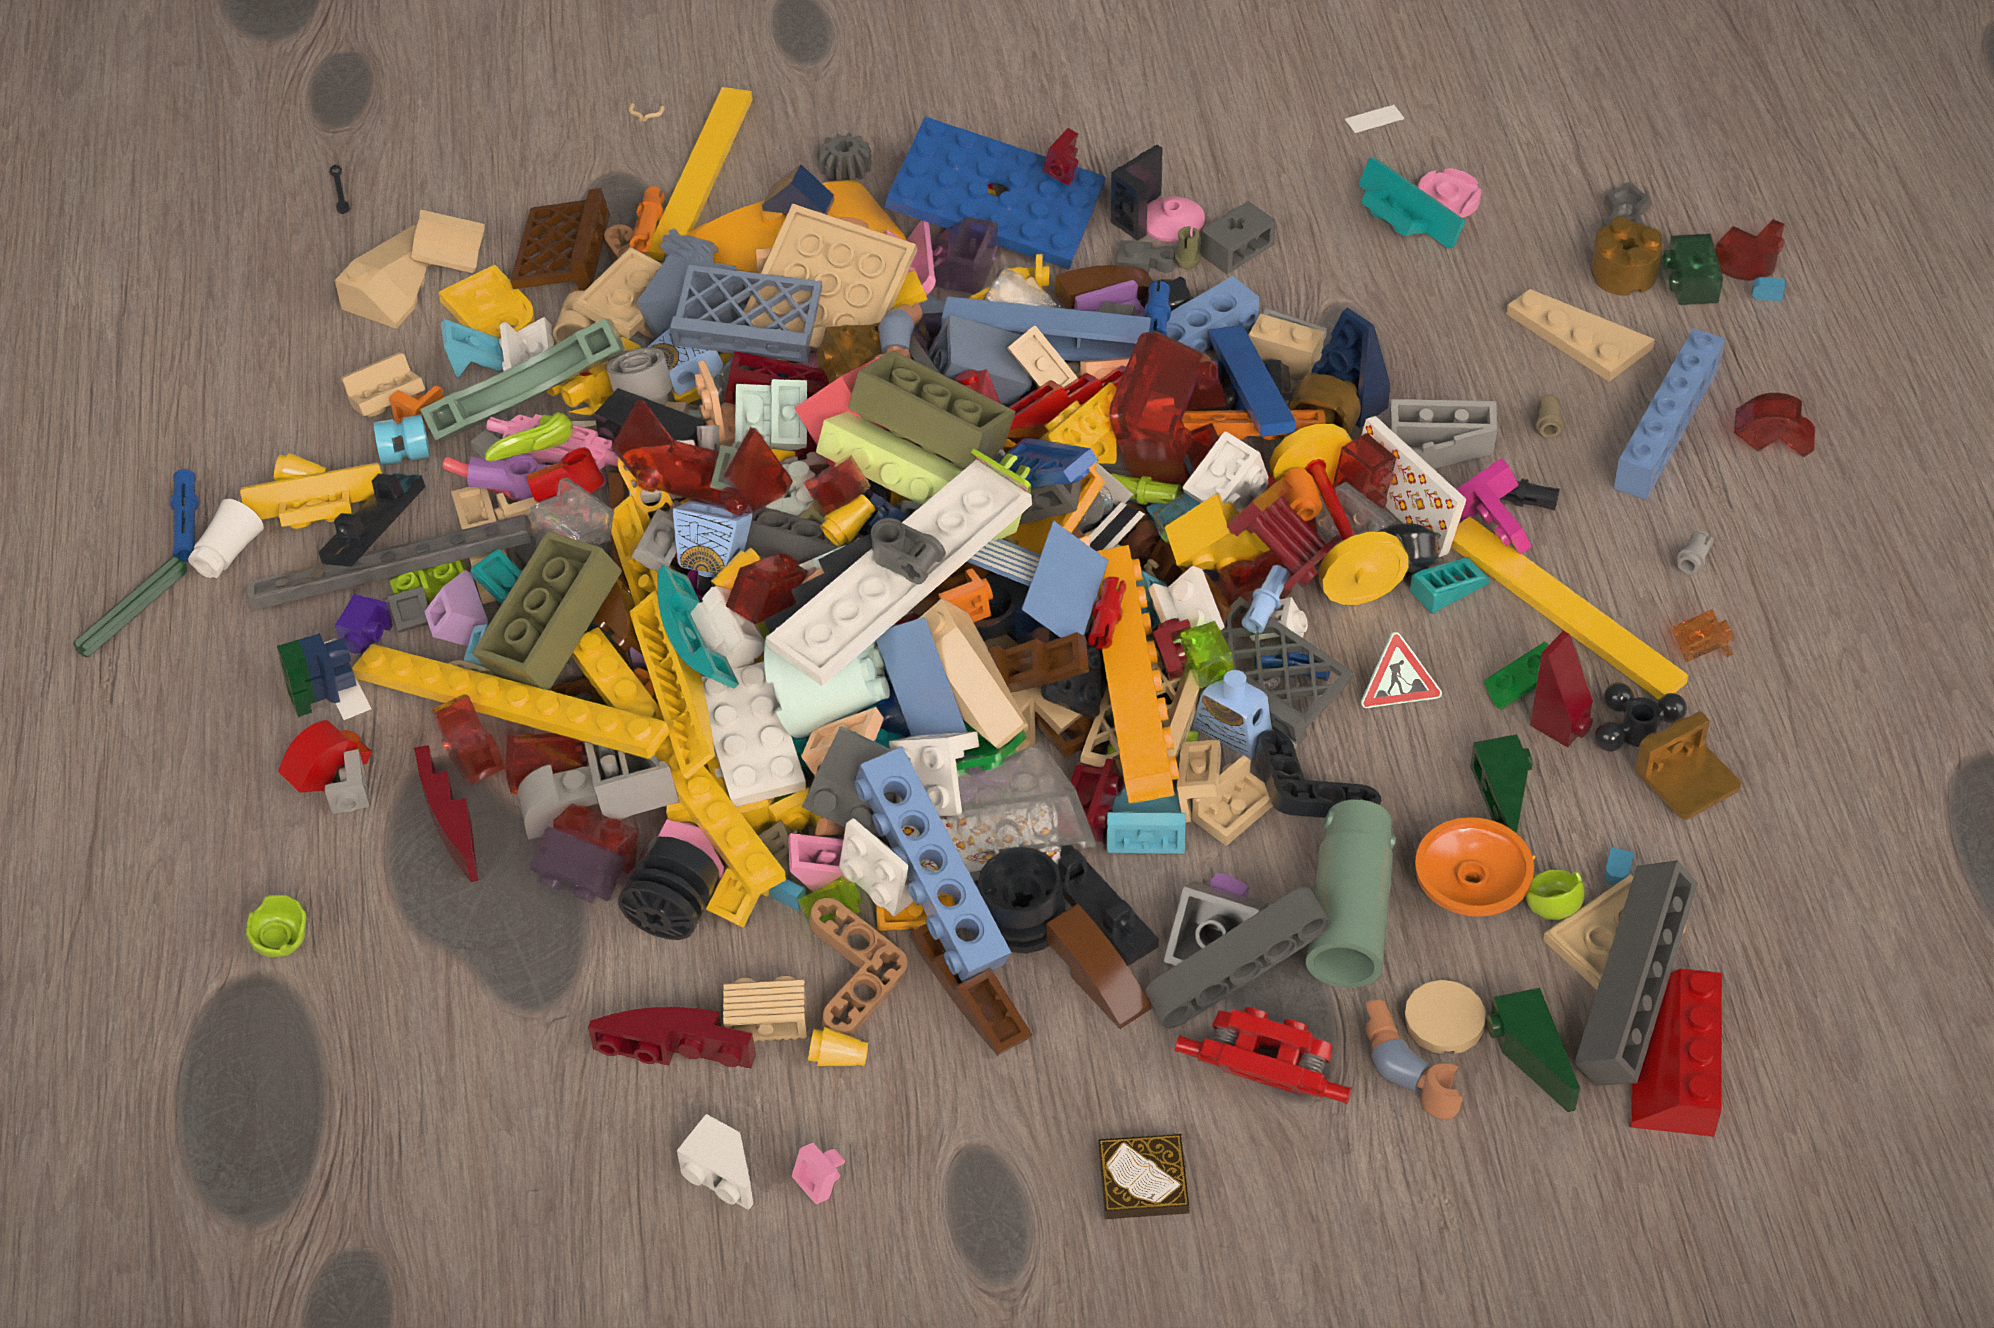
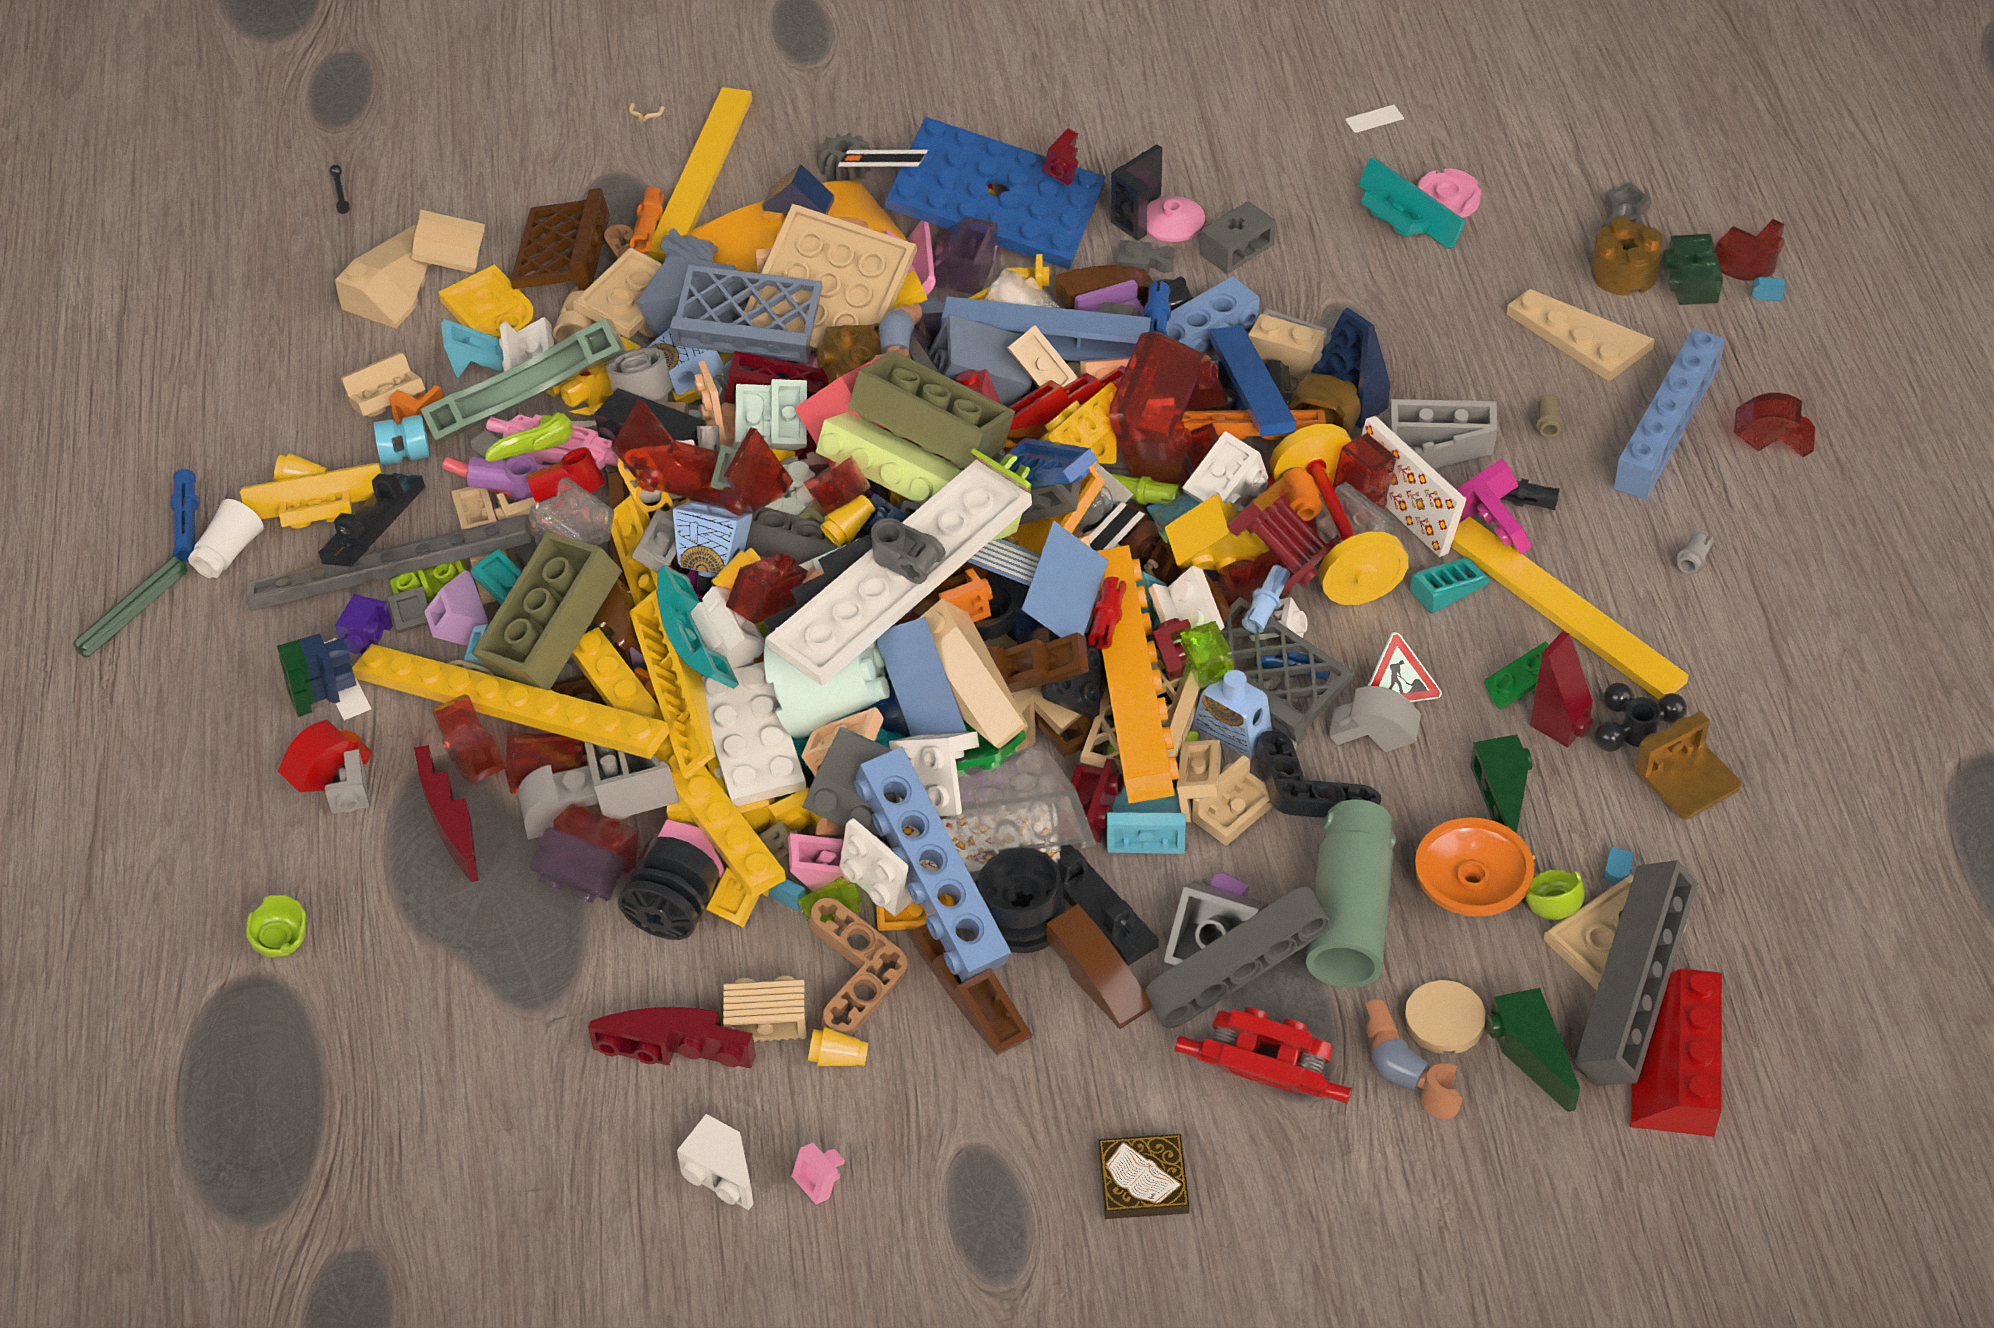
(883, 158): none -> sticker
(1188, 254): olive pin -> none
(1378, 713): none -> light grey brick
(1419, 544): black piece -> none
(1703, 635): clear orange bracket -> none

